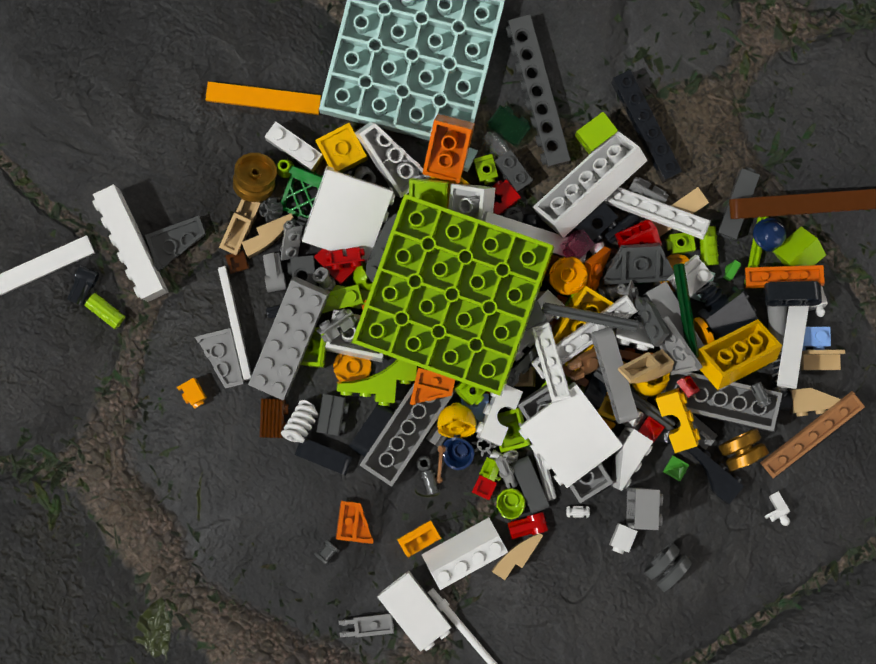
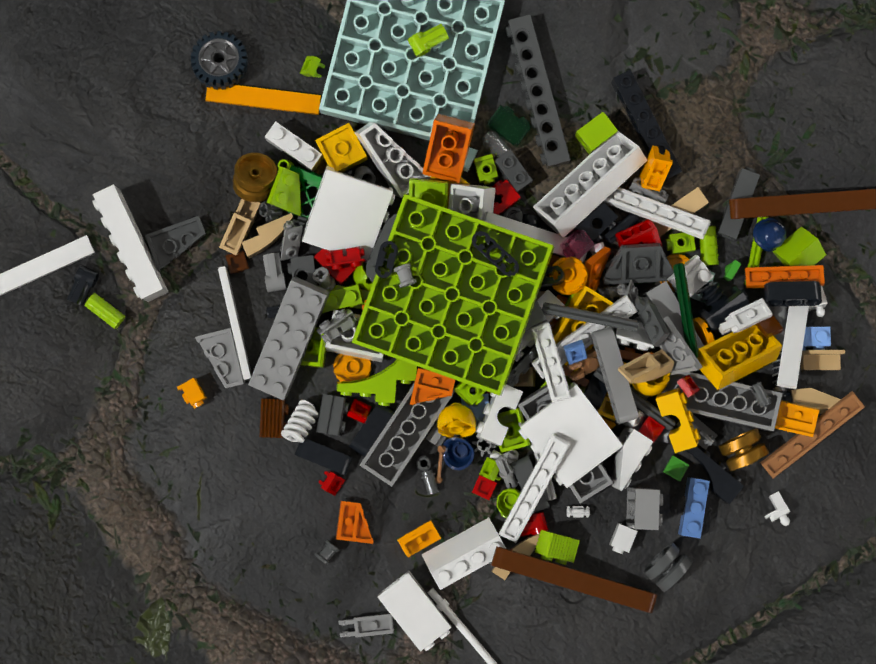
(215, 47): none -> wheel
(286, 191): none -> lime wing
(310, 66): none -> lime tile
(332, 483): none -> red tile
(359, 411): none -> red tile
(382, 258): none -> black beam
(405, 275): none -> light grey bush
(423, 41): none -> lime piece
(488, 240): none -> black beam
(534, 488): none -> white tile
(550, 281): none -> black beam
(557, 546): none -> lime brick
(574, 579): none -> reddish brown beam
(575, 352): none -> medium blue tile
(655, 169): none -> light orange hinge
(695, 503): none -> medium blue arch
(746, 317): none -> white hinge
(770, 327): none -> reddish brown tile
(797, 418): none -> light orange plate

